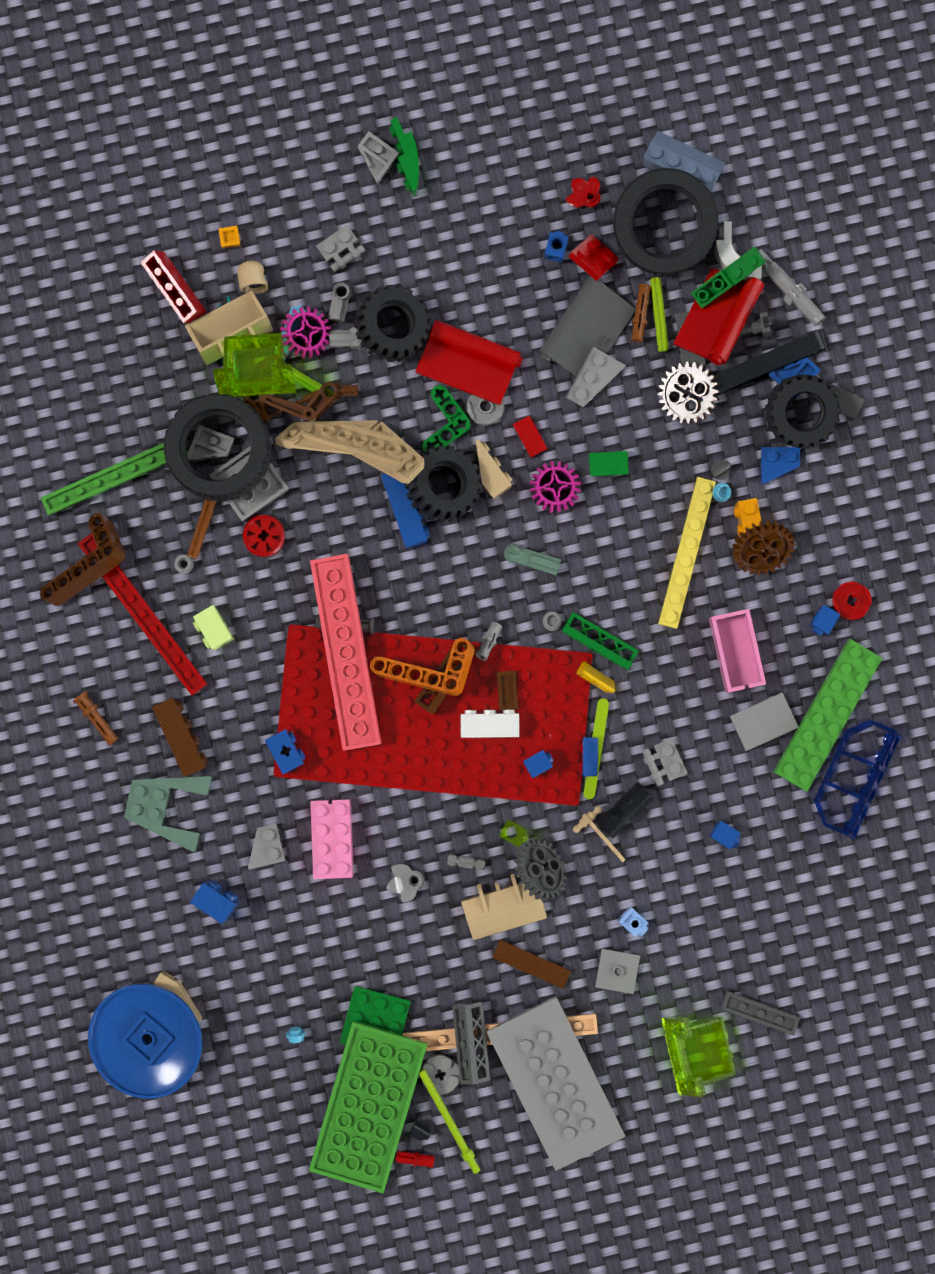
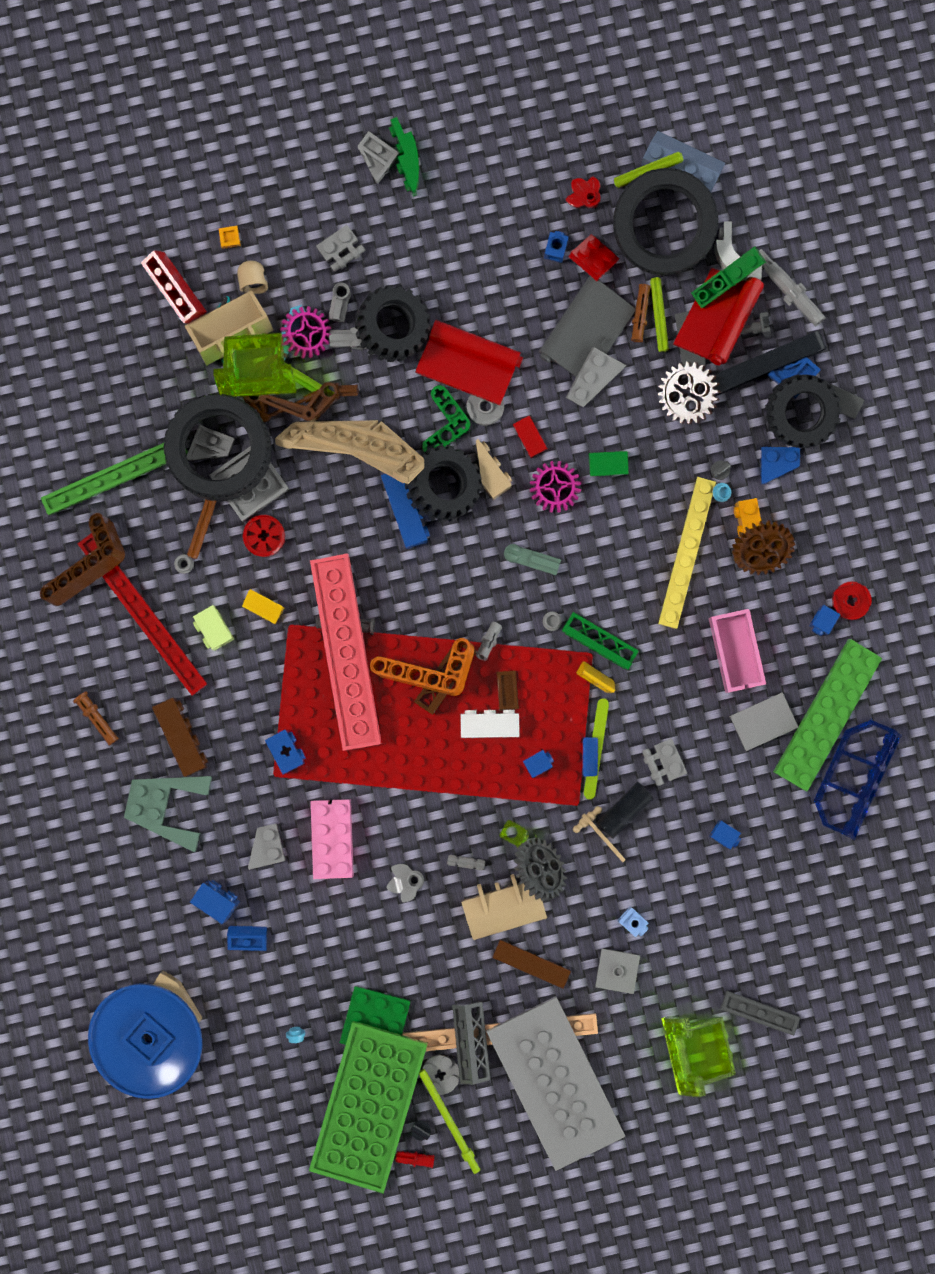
(247, 938): none -> blue slope
(262, 606): none -> yellow slope
(664, 162): none -> lime axle

